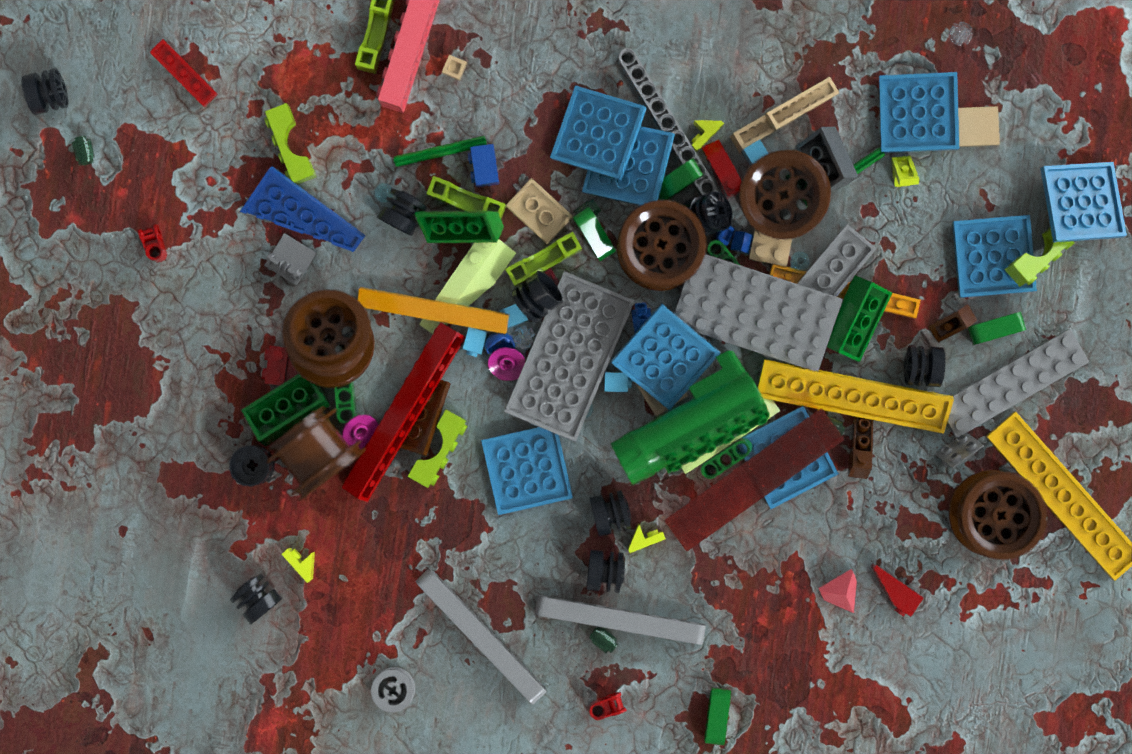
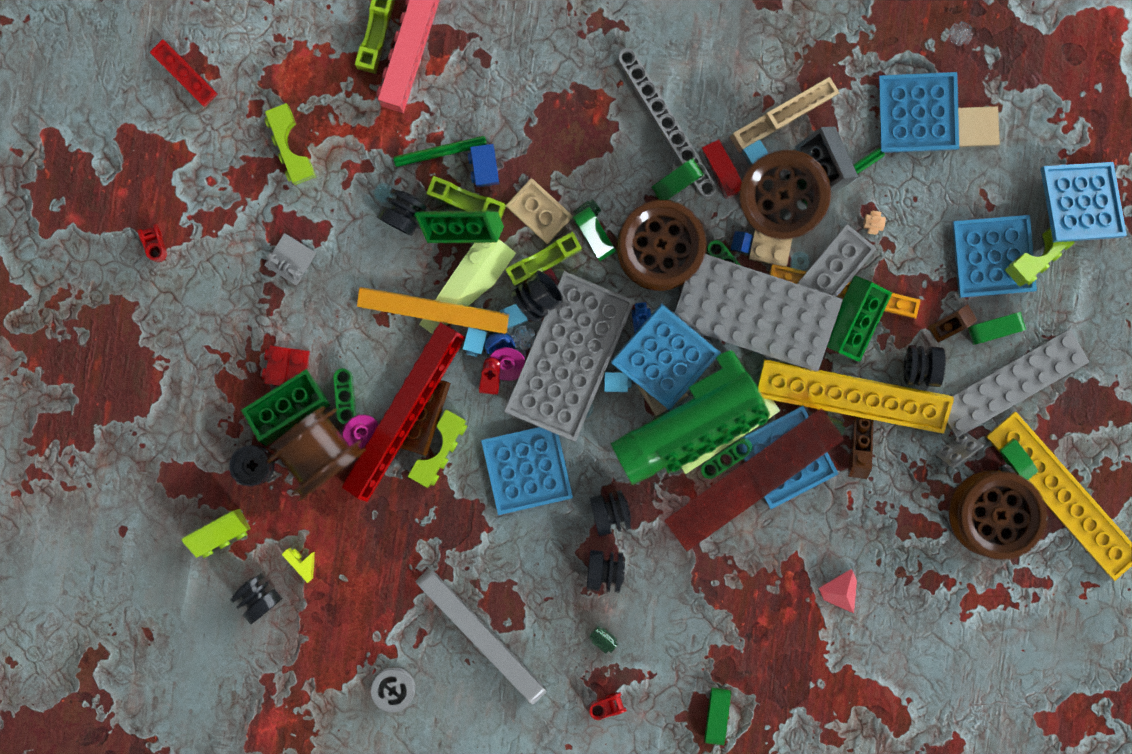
(45, 91): black wheel -> none
(83, 150): clear green brick -> none
(217, 534): none -> lime slope
(295, 209): blue wing -> none
(323, 308): reddish brown wheel -> none
(454, 67): tan plate -> none
(490, 377): none -> red piece
(598, 132): dark azure plate -> none
(620, 619): light grey beam -> none
(639, 541): neon yellow slope -> none
(642, 174): dark azure plate -> none
(708, 128): neon yellow slope -> none
(712, 211): black wheel -> none
(724, 236): blue slope -> none
(874, 222): none -> light nougat gear
(899, 594): red slope -> none
(904, 171): neon yellow slope -> none
(1018, 458): none -> green slope

